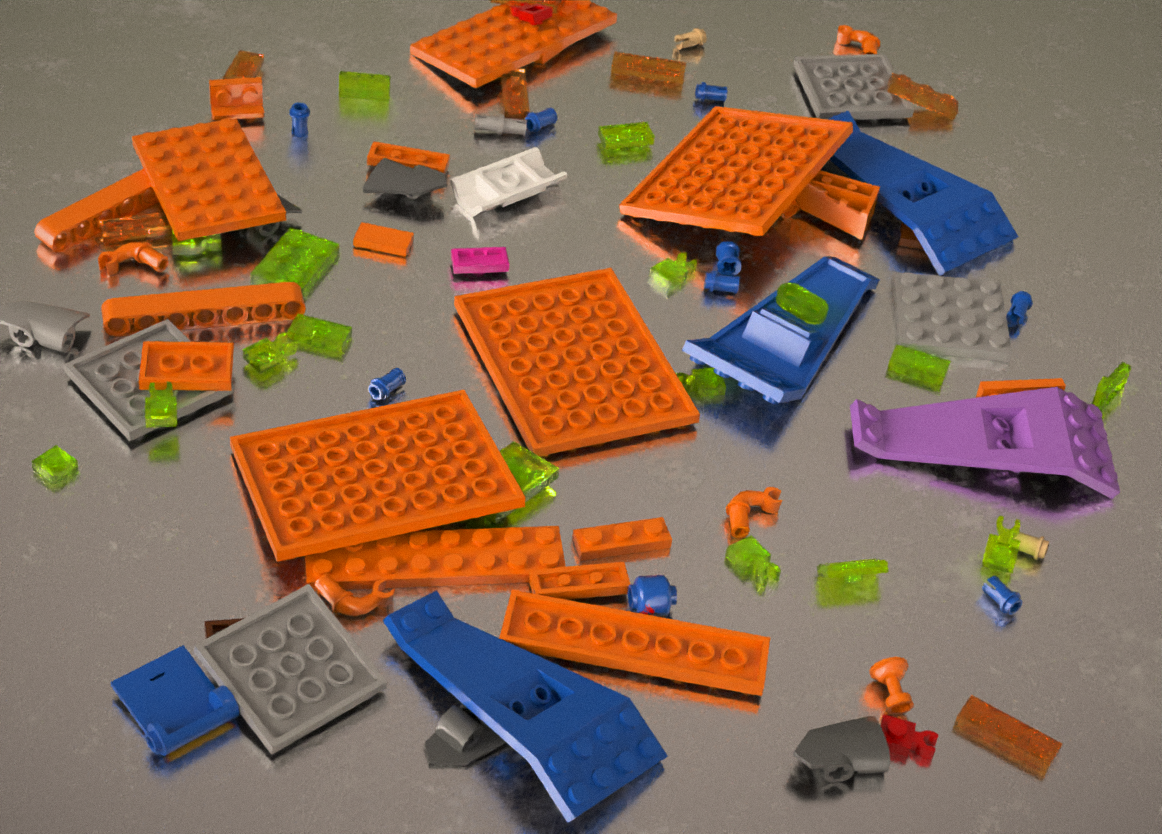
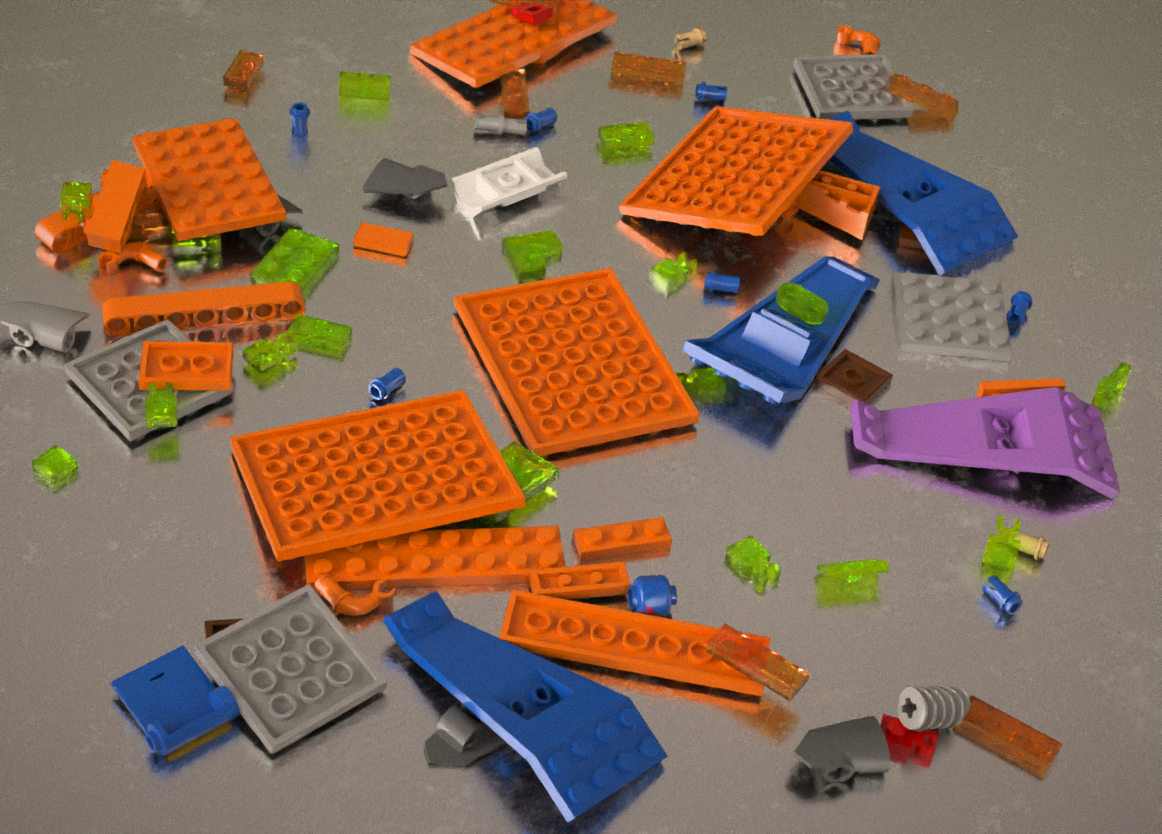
(75, 198): none -> clear neon green plate
(116, 206): none -> orange wedge
(236, 98): orange bracket -> none
(408, 156): orange plate -> none
(480, 260): dark pink plate -> none
(531, 252): none -> clear neon green tile
(728, 255): blue bush -> none
(740, 507): orange piece -> none
(757, 662): none -> clear orange plate
(853, 378): none -> reddish brown tile
(890, 673): orange piece -> none
(919, 364): clear neon green plate -> none
(932, 706): none -> light grey piece

